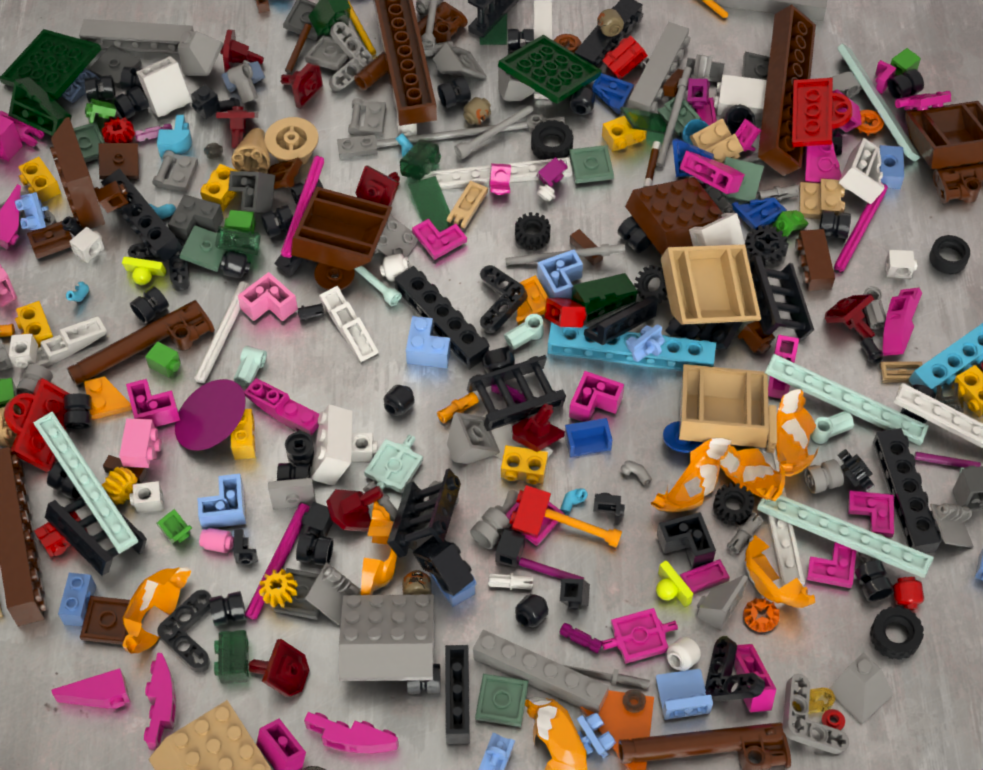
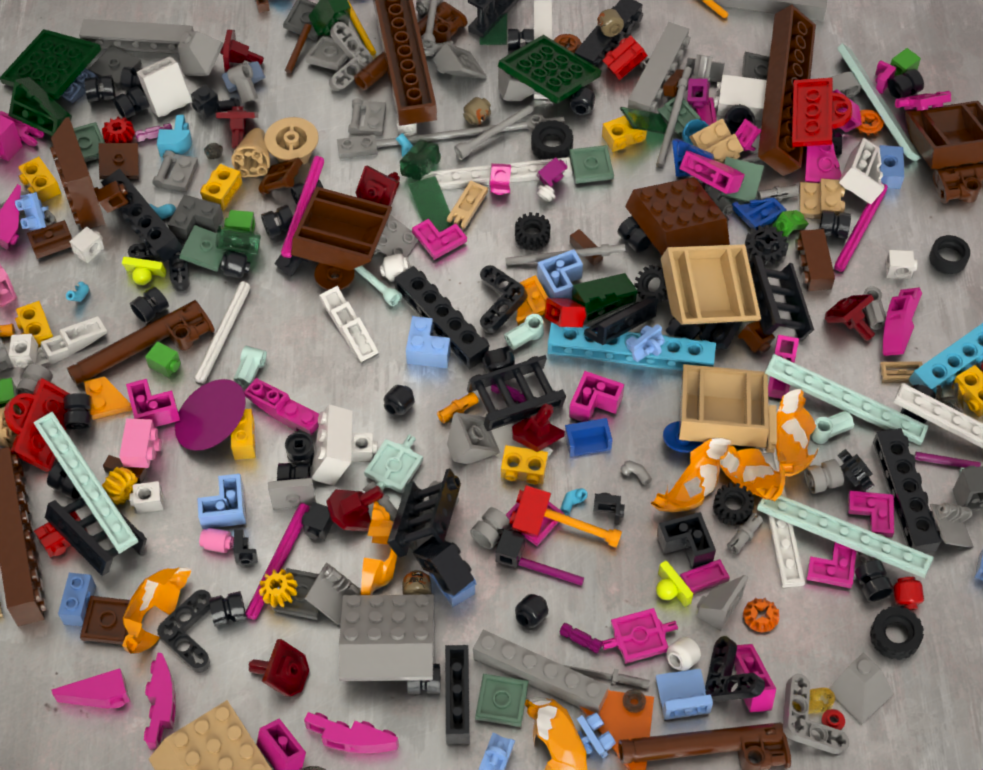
(70, 224): black pin -> none
(103, 109): bright green bracket -> none
(174, 527): bright green bracket -> none
(232, 656): clear green brick -> none
(256, 190): dark grey brick -> none
(267, 295): bright pink brick -> none
(304, 83): dark red piece -> none
(310, 311): black pin -> none
(322, 549): black wheel -> none
(448, 94): black wheel -> none
(509, 502): light grey arm -> none
(510, 581): white axle -> none
(574, 593): black brick -> none
(613, 91): blue wing -> none
(652, 164): reddish brown bar -> none
(720, 232): white panel -> none
(763, 574): light orange animal -> none
(874, 354): black pin -> none

